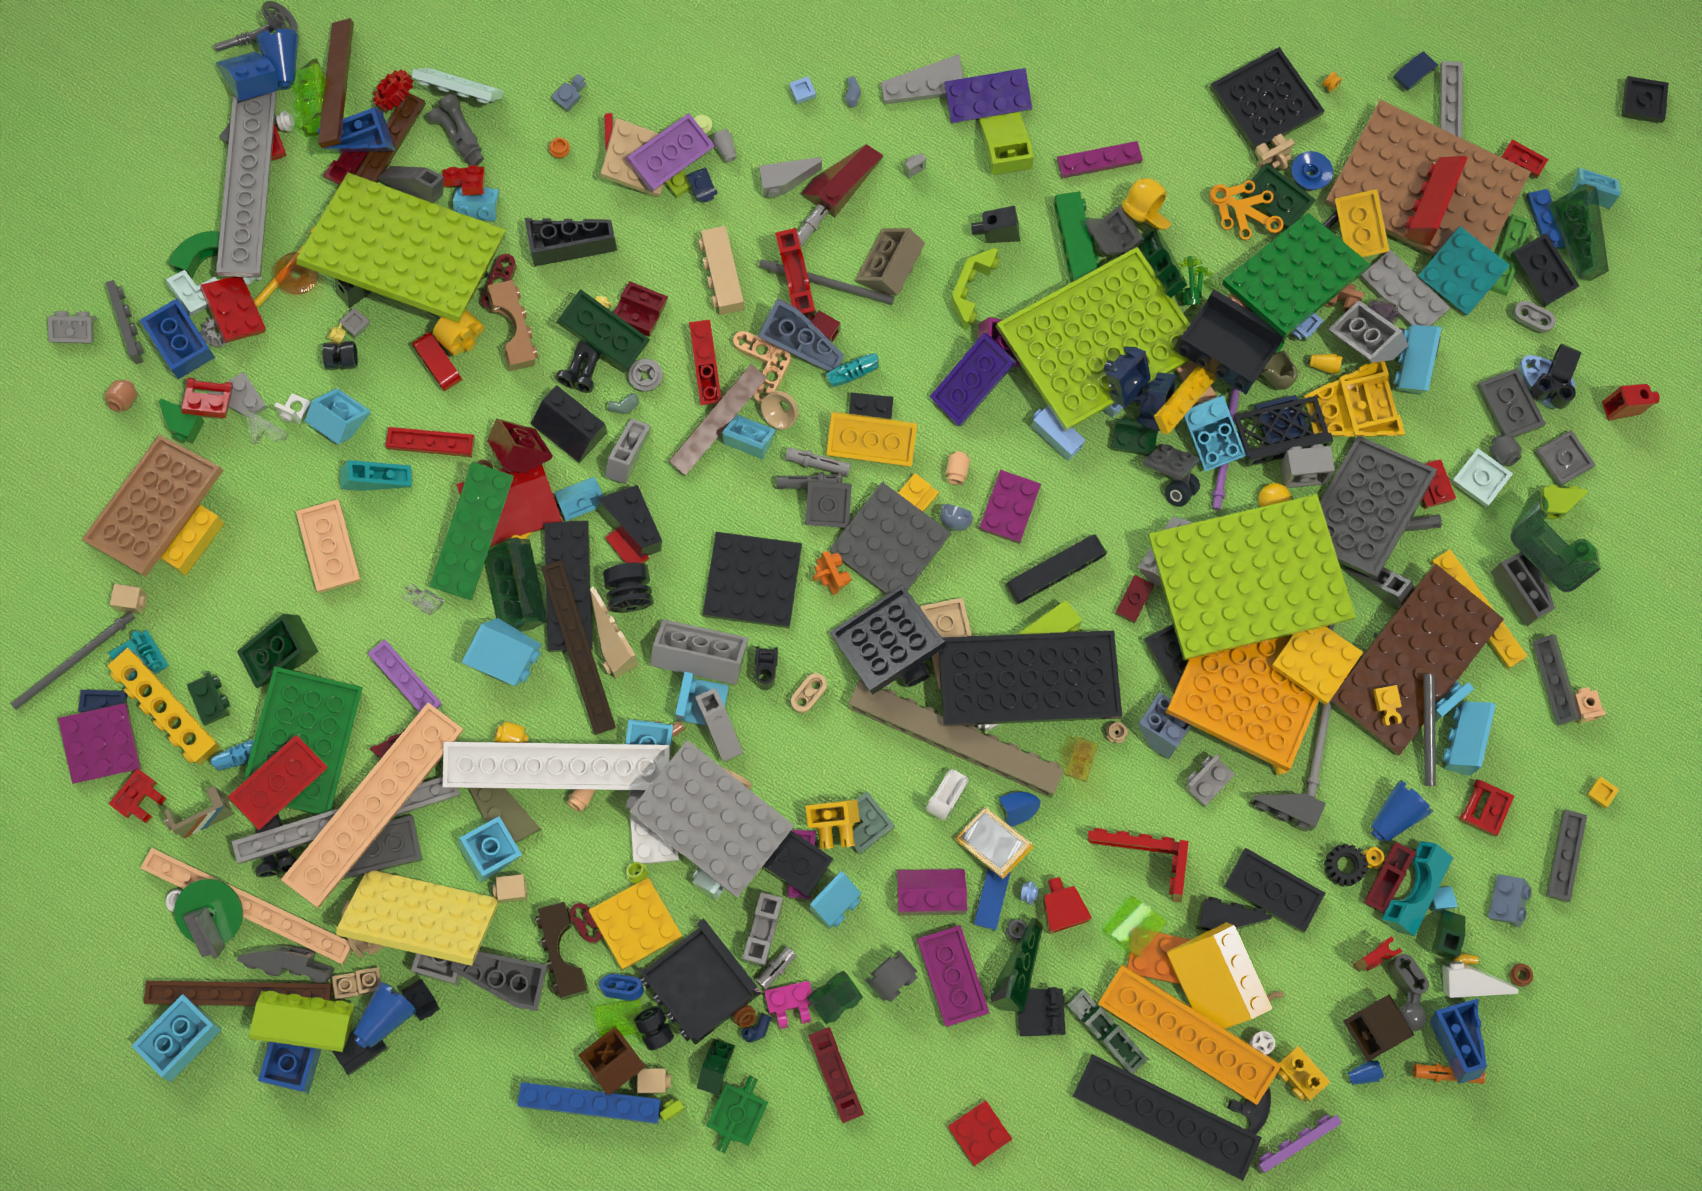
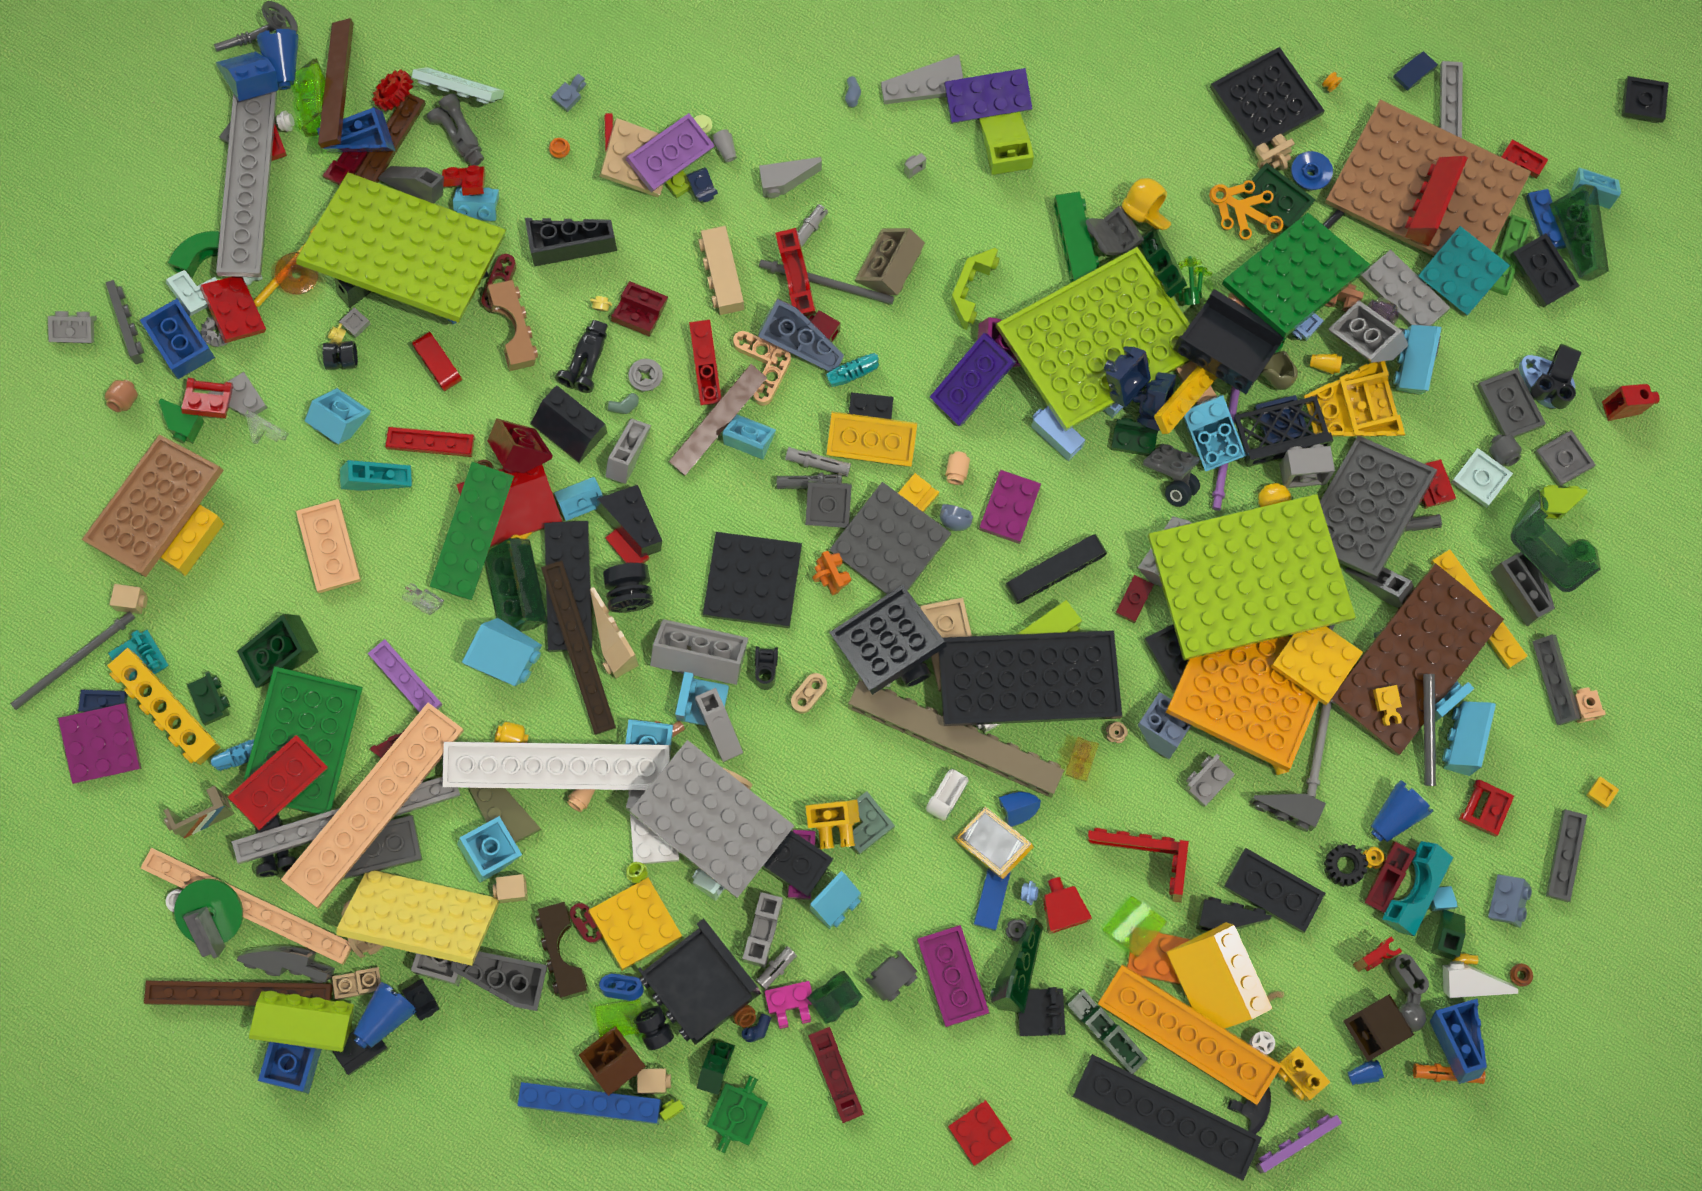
(133, 793): red plate -> none
(176, 1038): medium azure slope -> none
(290, 415): white bracket -> none
(458, 336): yellow brick -> none
(603, 330): dark green tile -> none
(775, 414): tan piece -> none
(802, 90): light blue plate -> none
(841, 181): dark red wedge -> none
(931, 892): magenta slope -> none
(998, 225): black torso -> none
(1099, 159): magenta plate -> none
(1362, 223): yellow plate -> none
(1533, 316): light grey plate -> none

